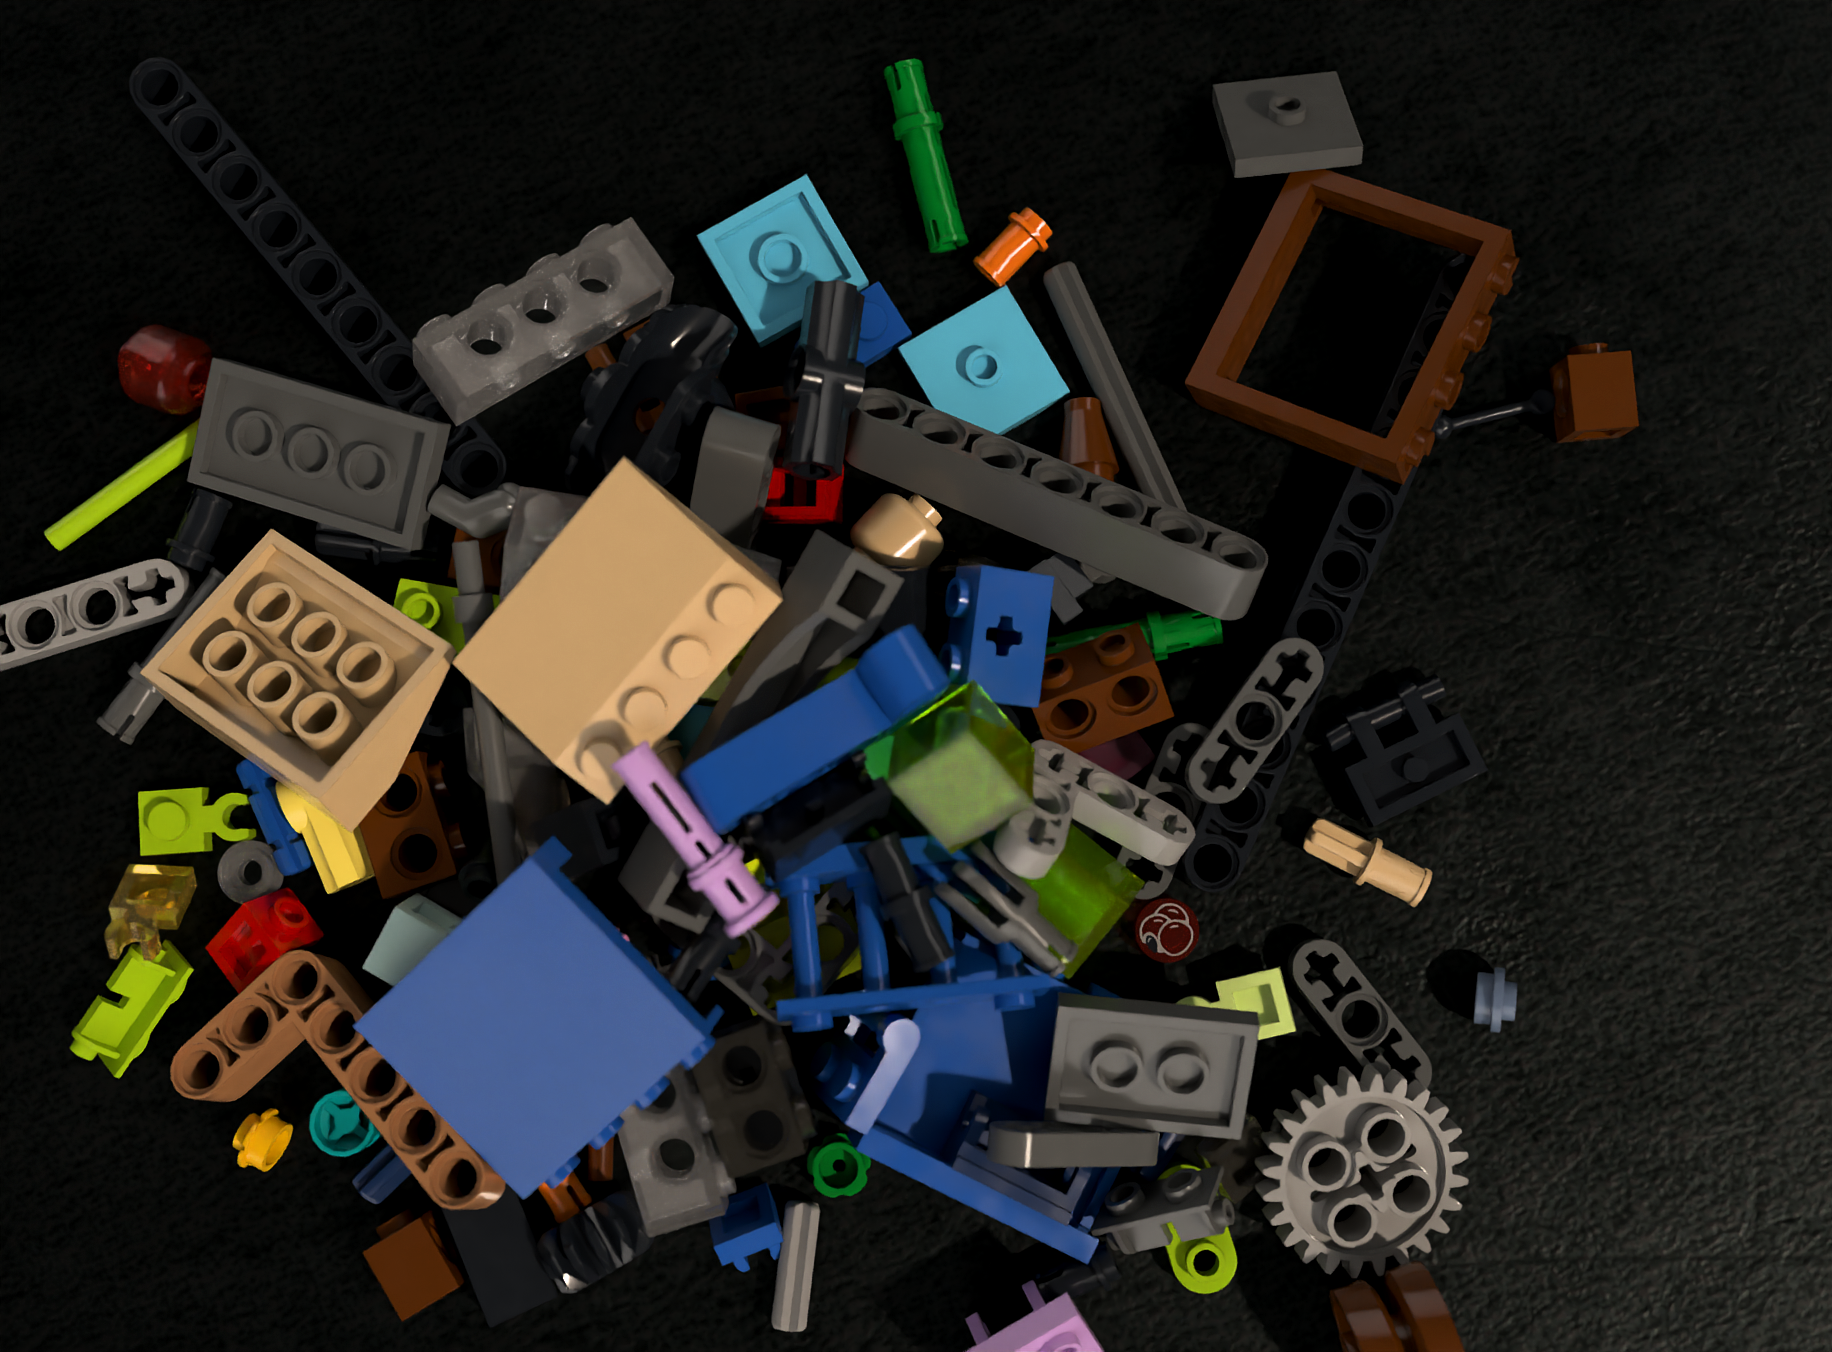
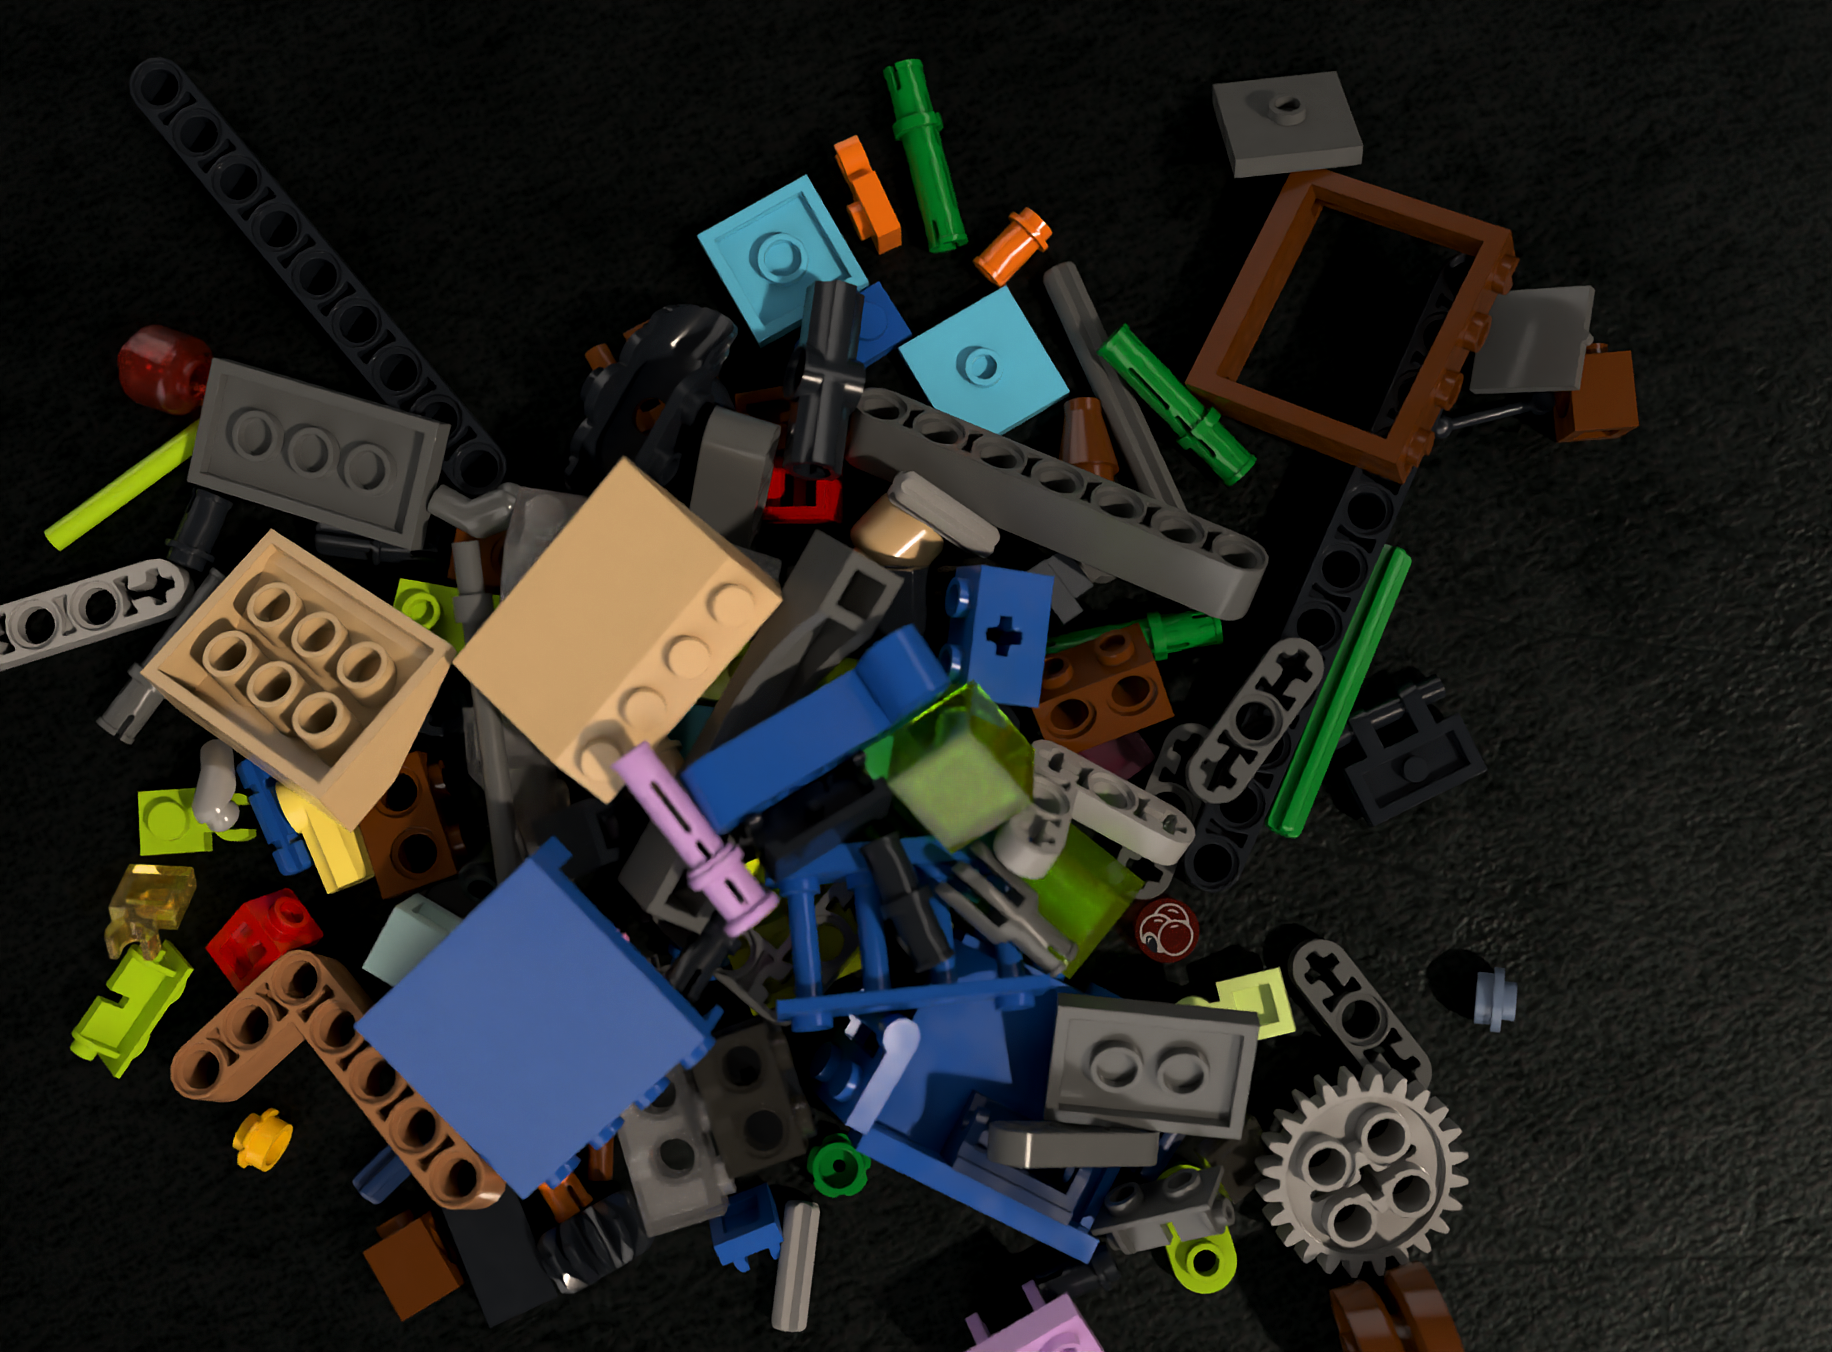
(216, 787): none -> light grey arm
(232, 871): clear plate -> none
(339, 1128): teal wheel -> none
(473, 381): clear brick -> none
(871, 209): none -> orange plate
(943, 514): none -> light grey axle
(1177, 406): none -> green pin
(1337, 696): none -> green axle
(1367, 861): tan axle -> none
(1535, 341): none -> dark grey piece

